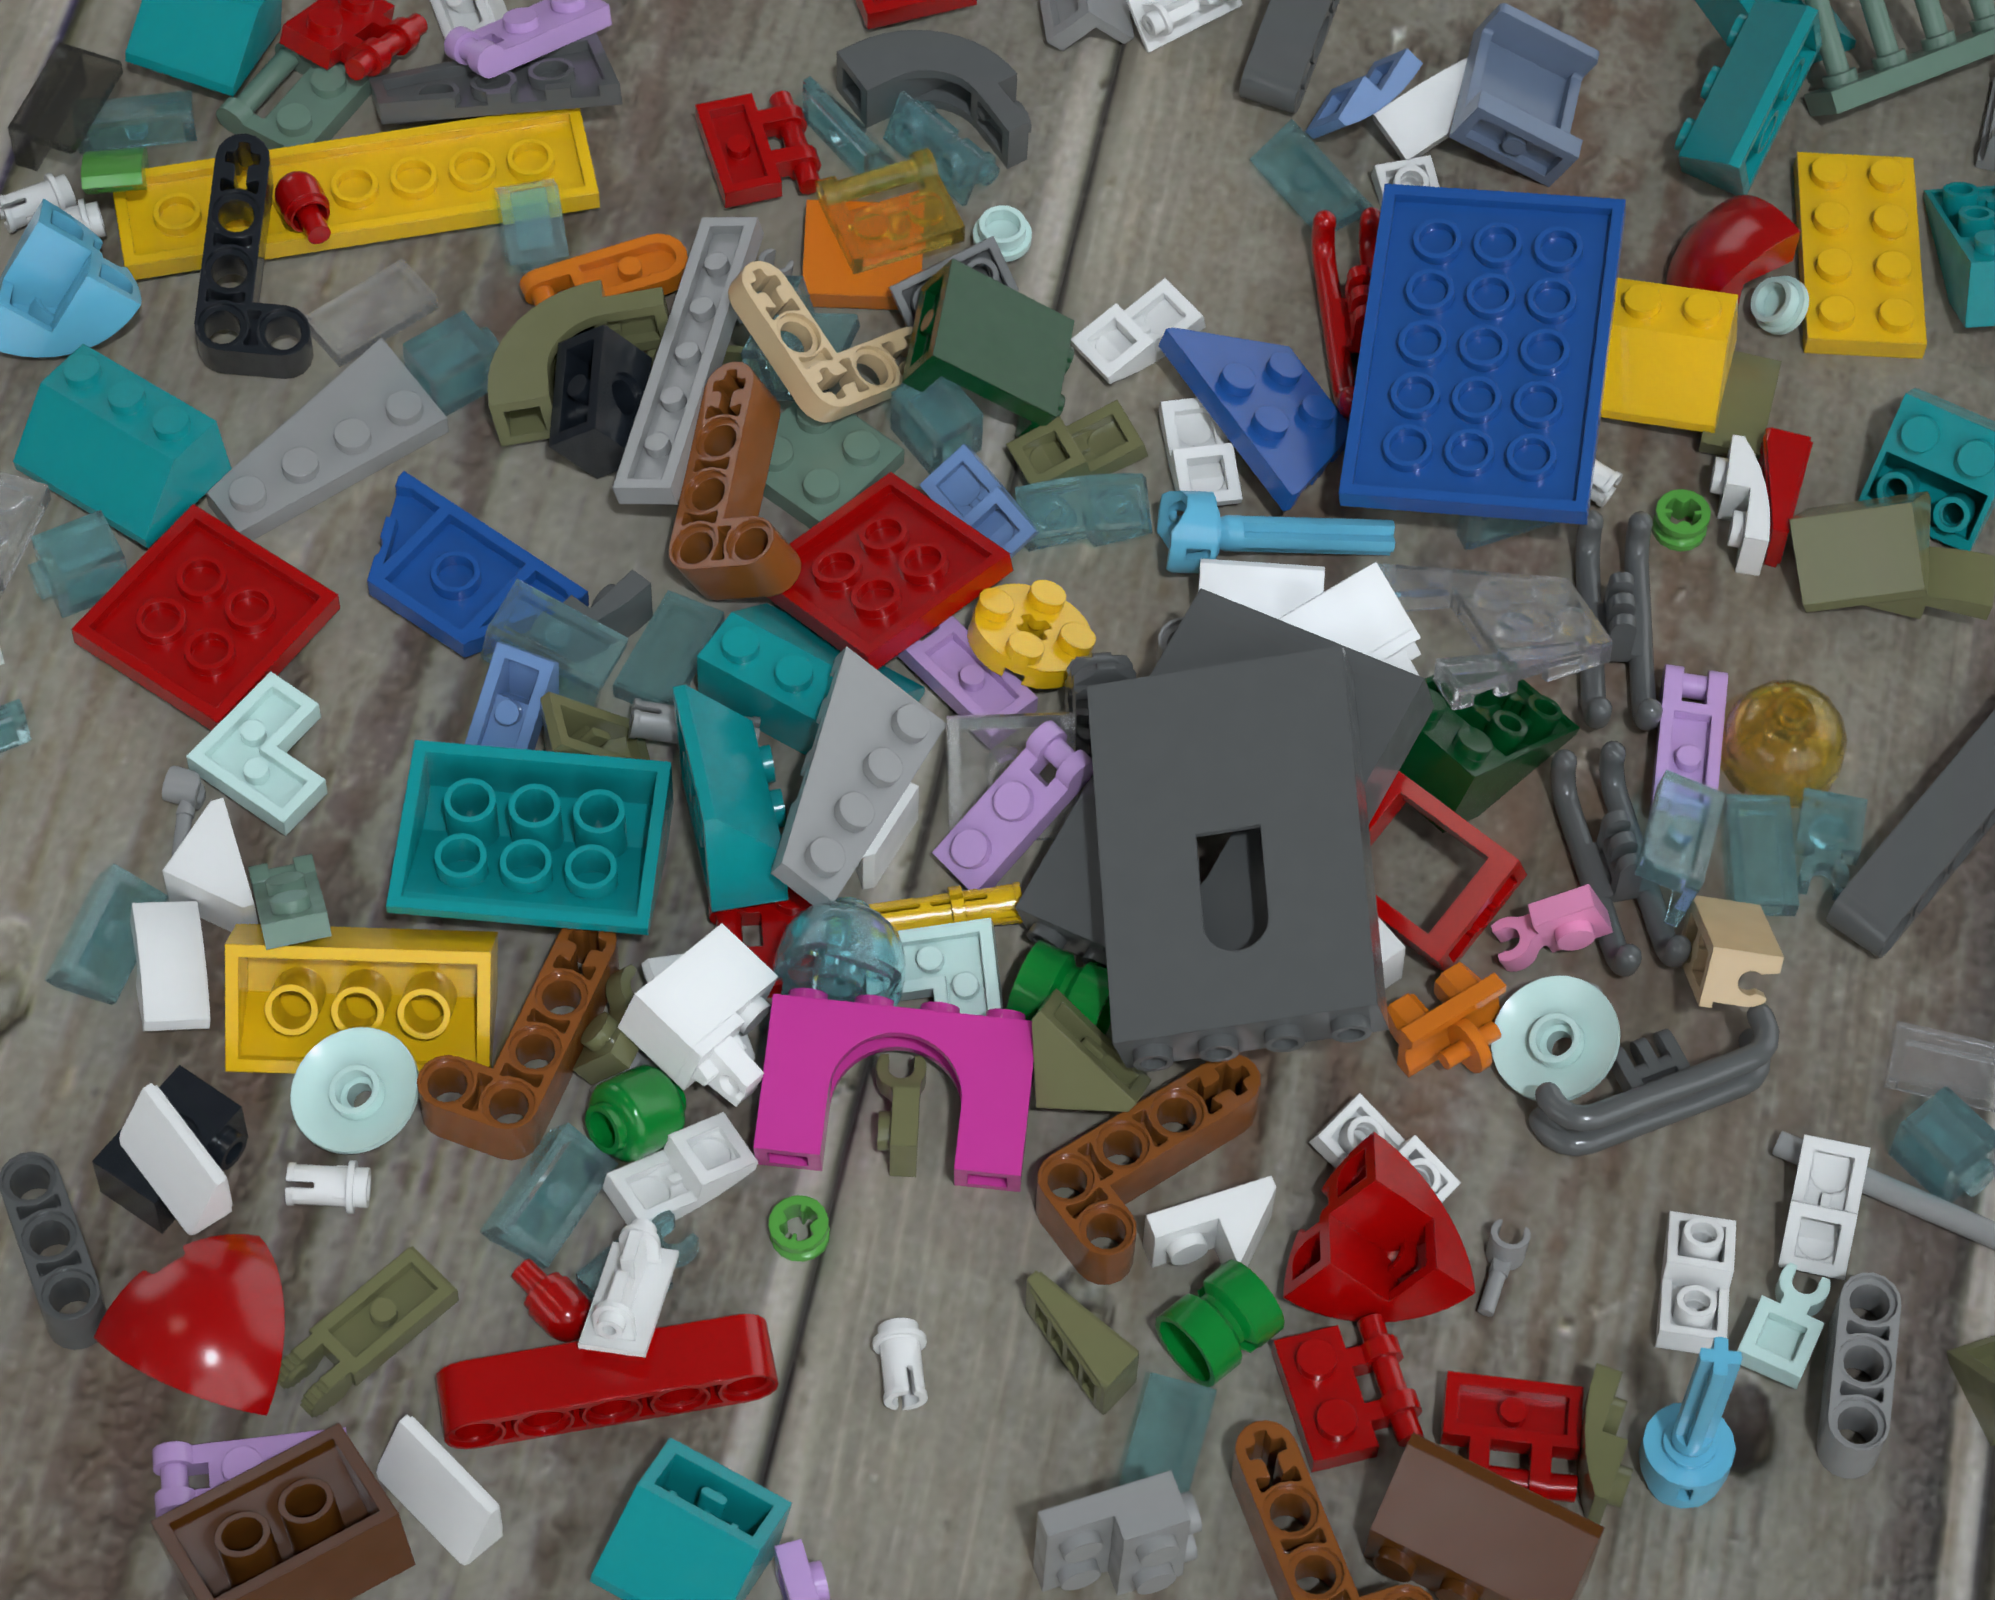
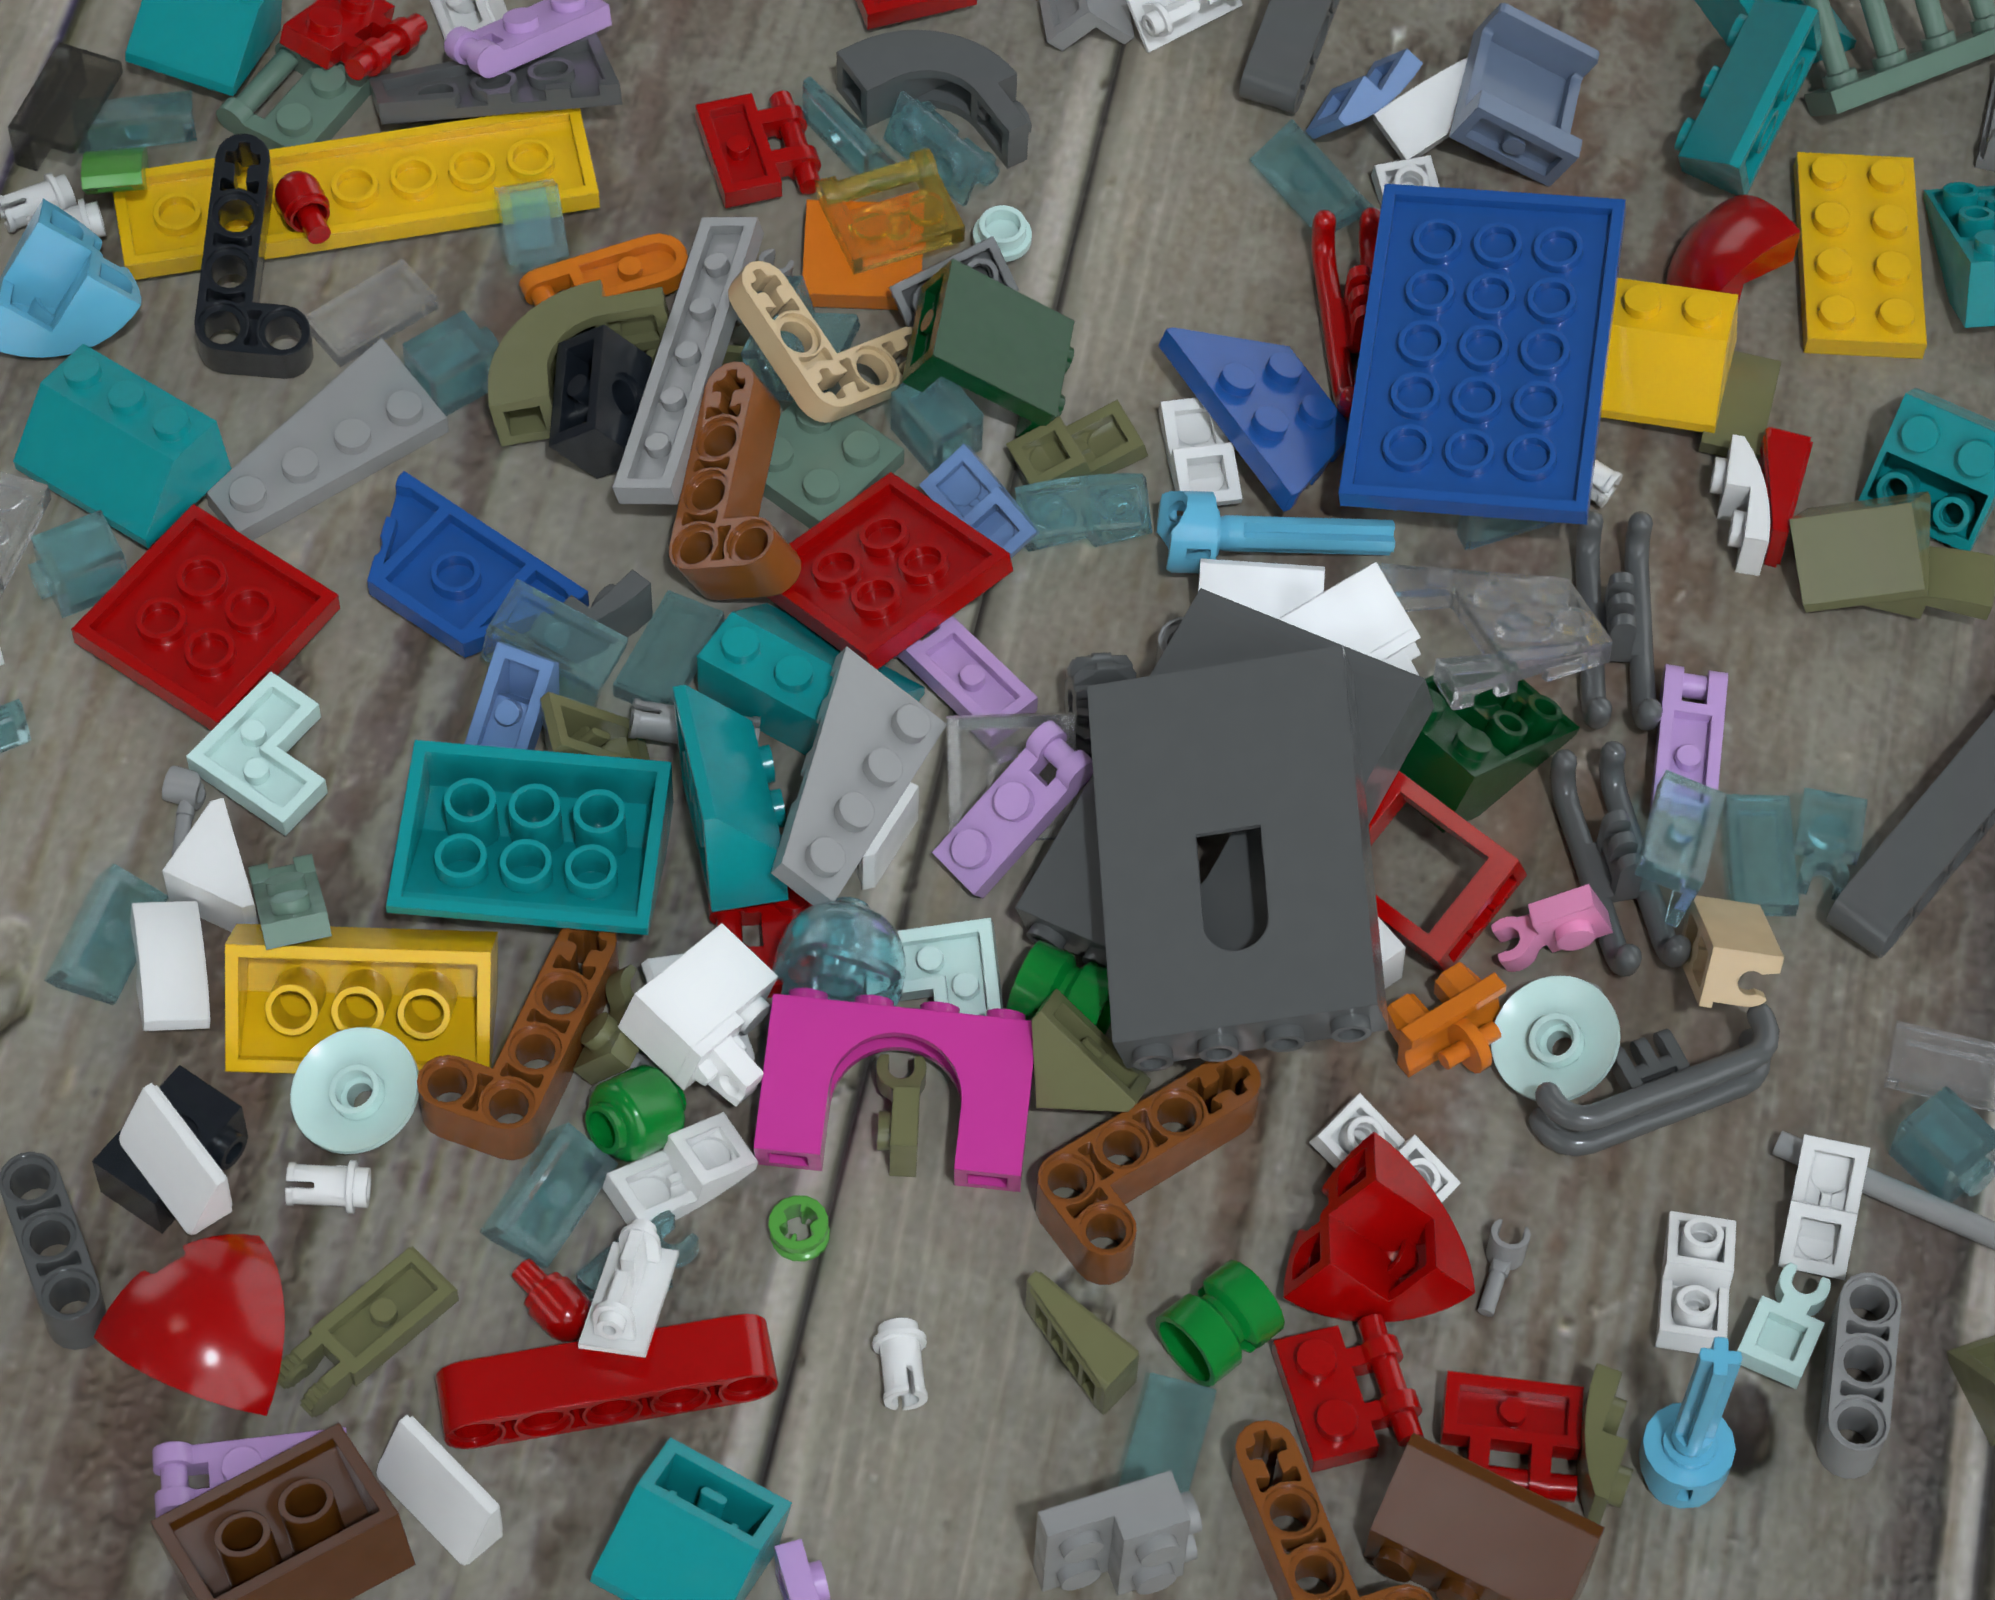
(954, 907): yellow pin -> none
(1029, 632): yellow plate -> none
(1128, 339): white slope -> none
(1224, 1221): white slope -> none
(1678, 505): bright green bush -> none
(1780, 304): light aqua plate -> none
(1783, 740): clear yellow cylinder -> none

